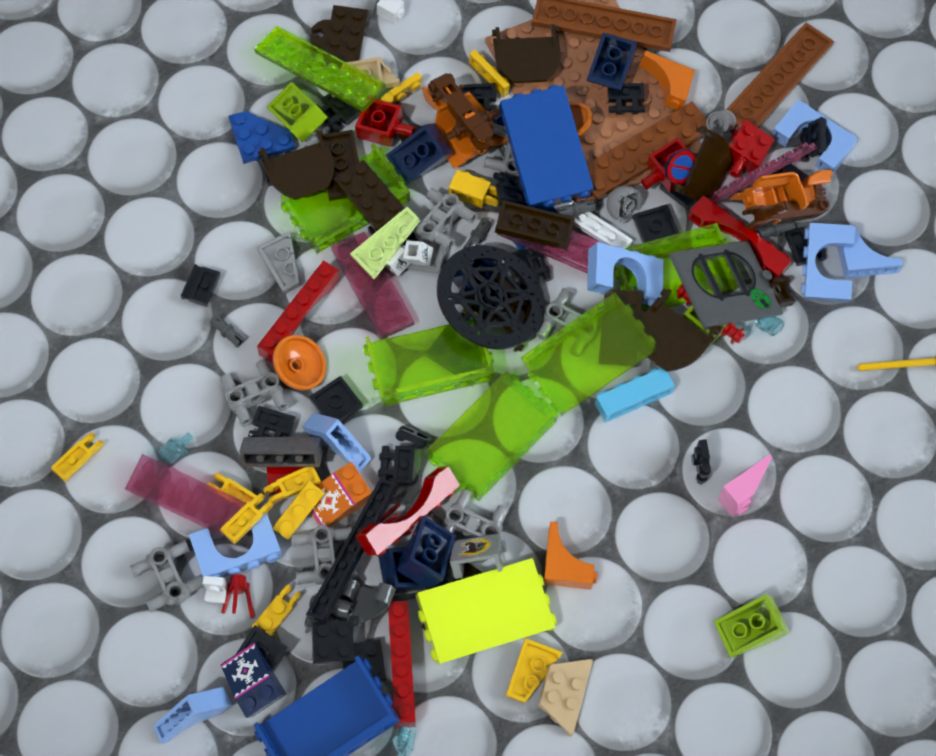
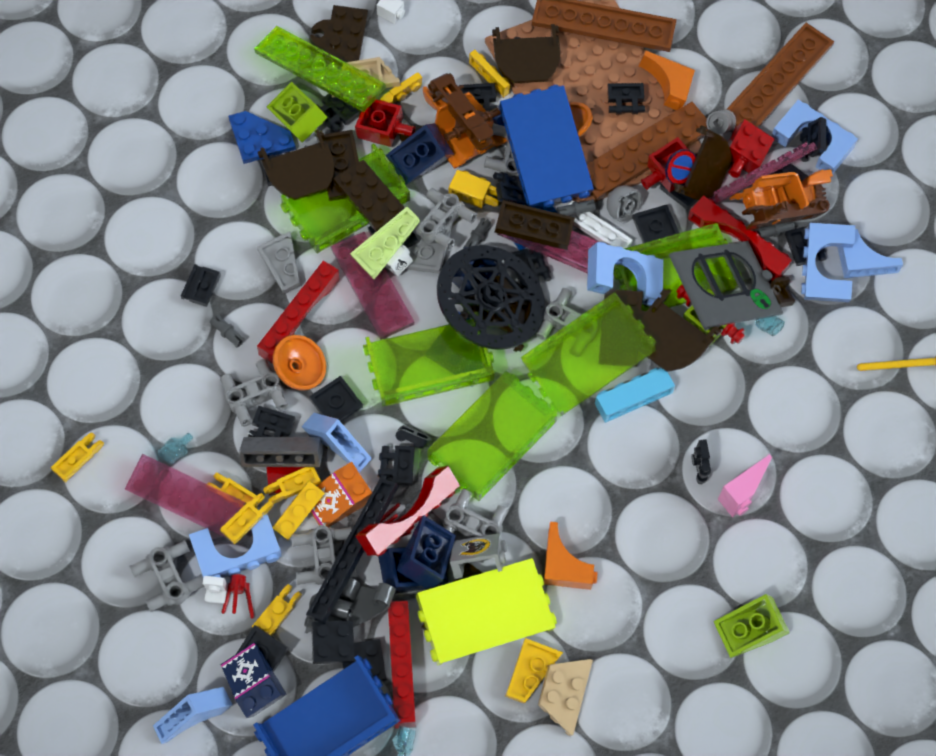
(418, 253): white brick -> none
(612, 61): dark blue slope -> none

